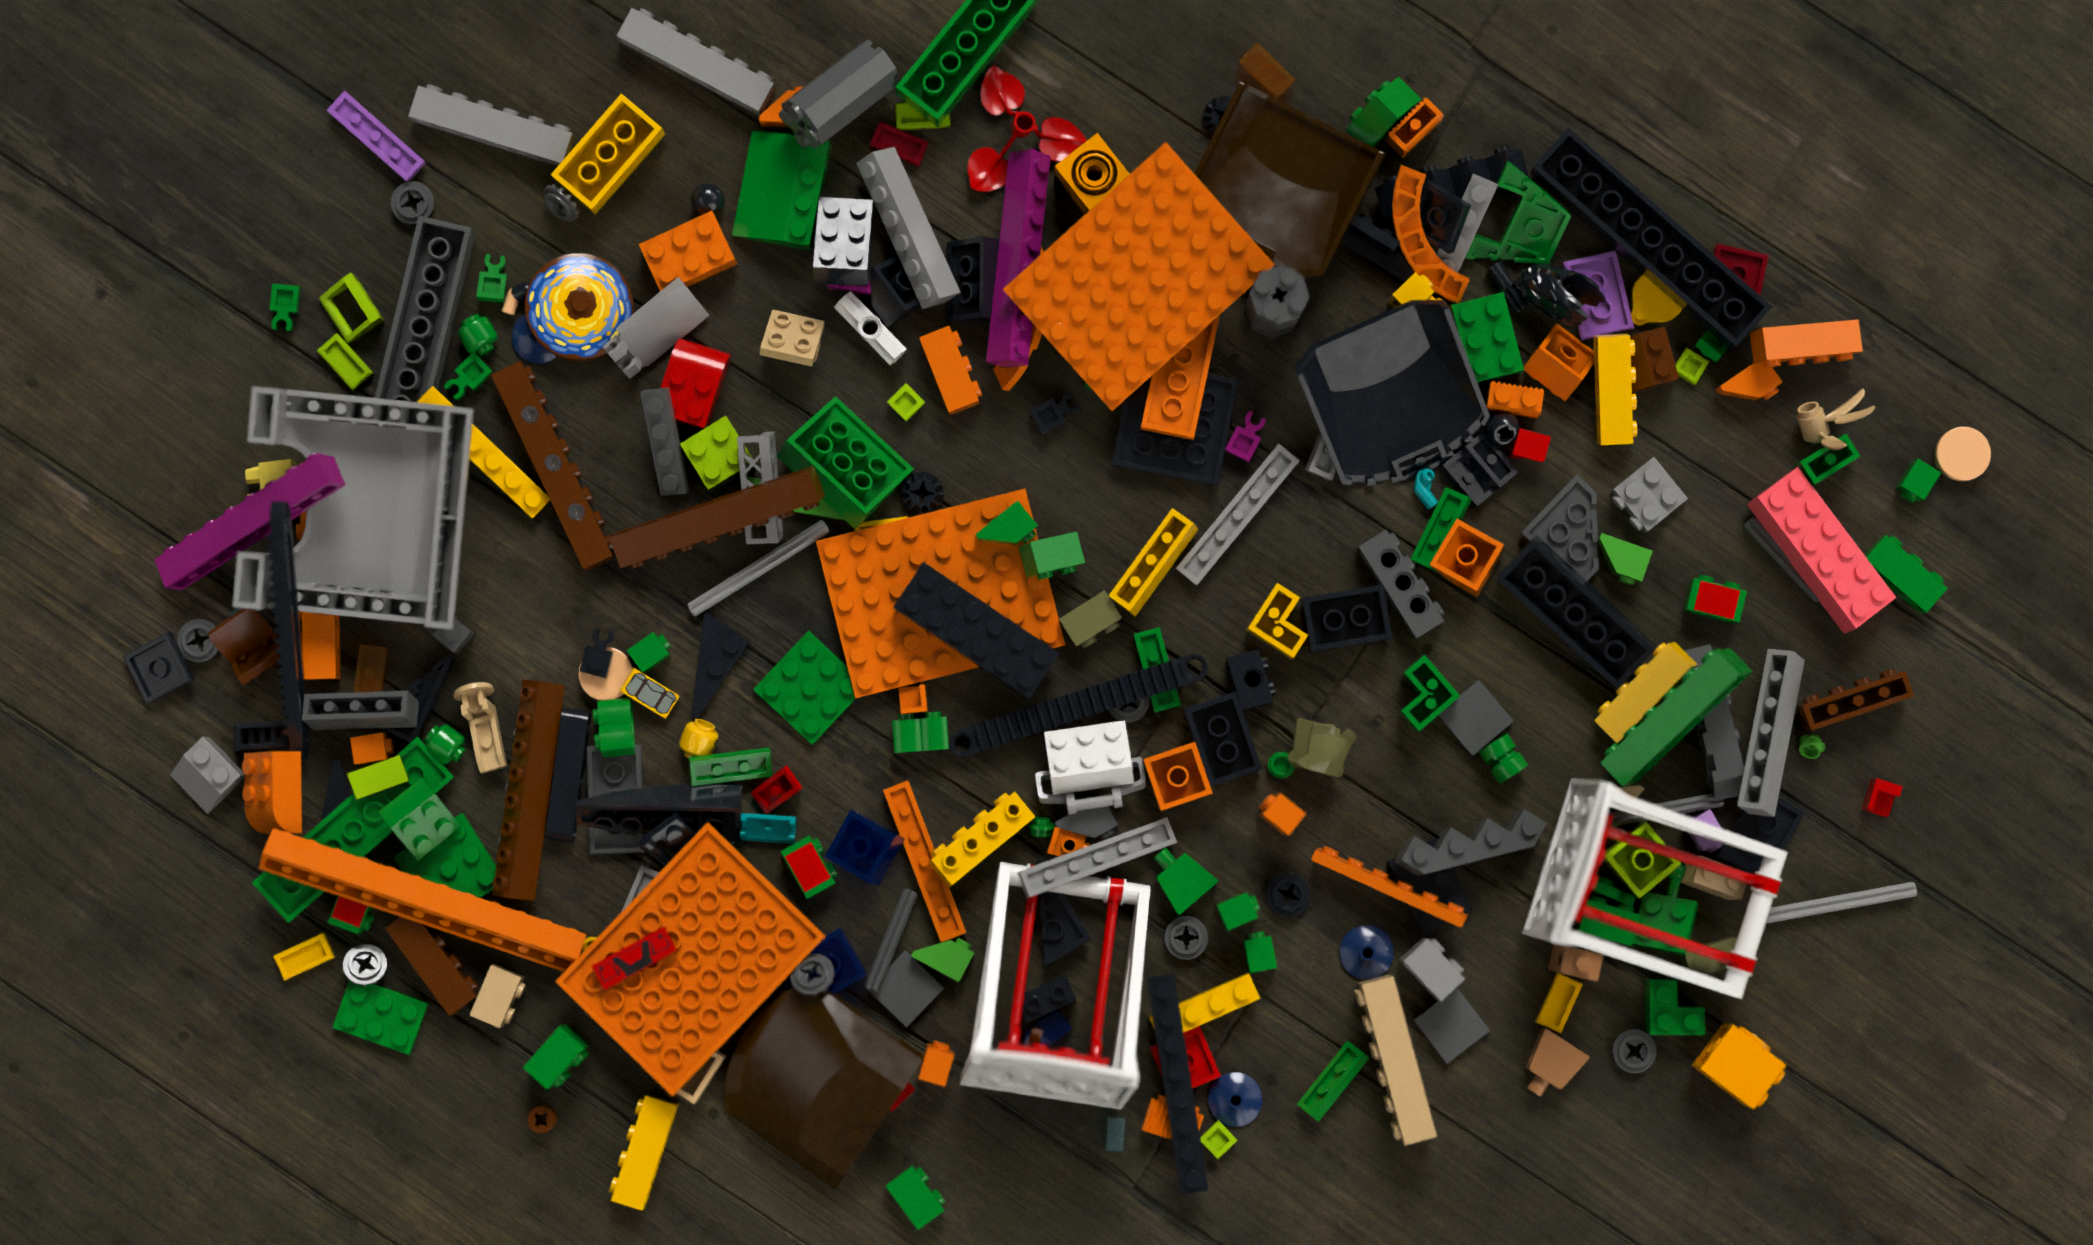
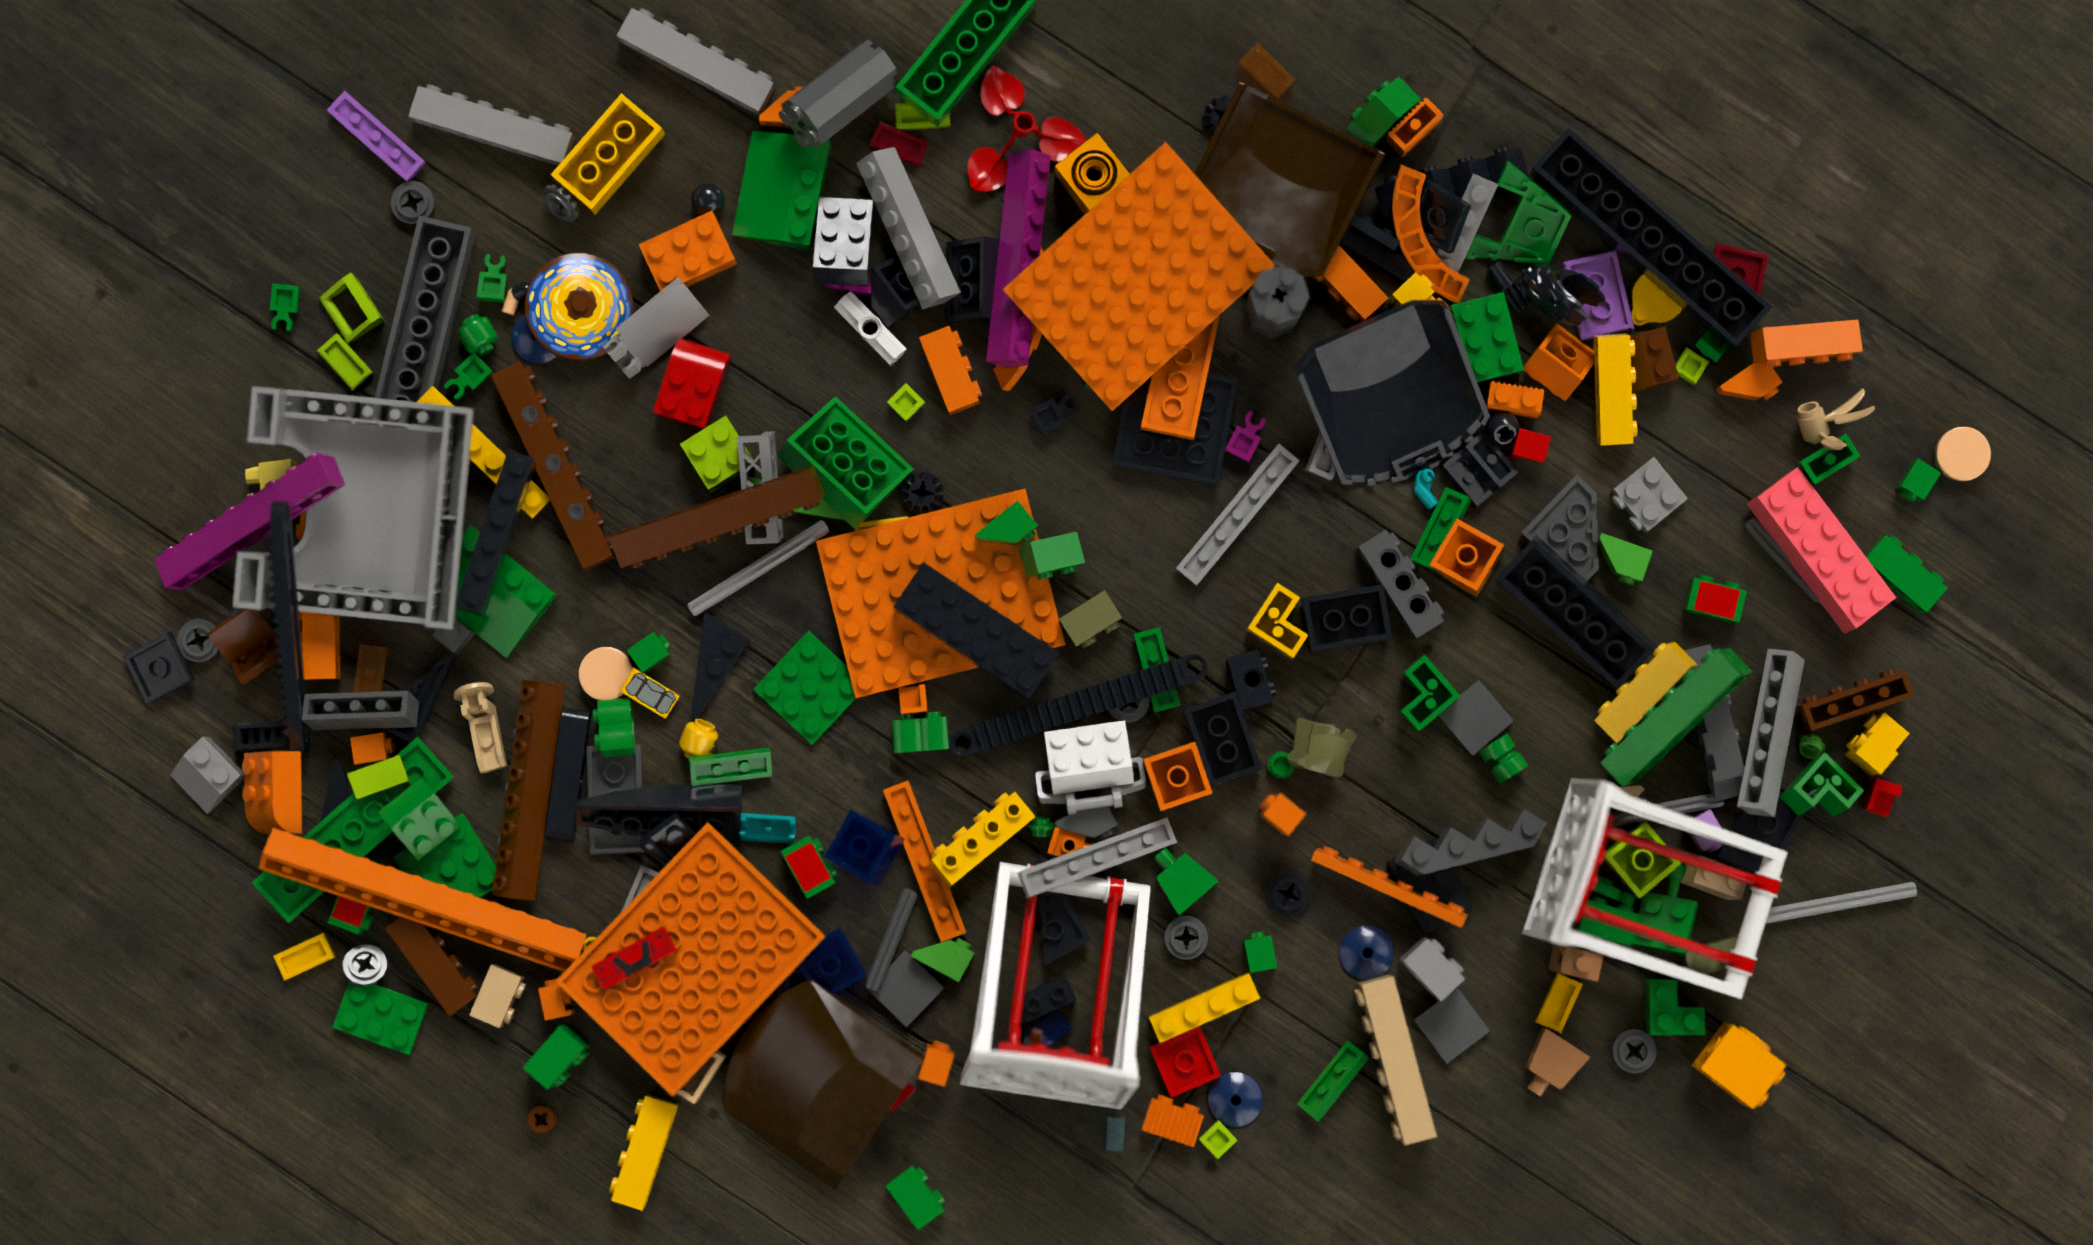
(445, 744): green head -> none
(495, 533): none -> black brick
(514, 605): none -> green slope
(554, 1001): none -> orange brick
(597, 659): black plate -> none
(664, 441): dark grey plate -> none
(776, 790): red slope -> none
(792, 338): tan plate -> none
(808, 966): dark grey gear -> none
(1153, 562): yellow brick -> none
(1177, 1083): black plate -> none
(1238, 910): green piece -> none
(1352, 287): none -> orange brick
(1824, 784): none -> green brick
(1876, 744): none -> yellow brick

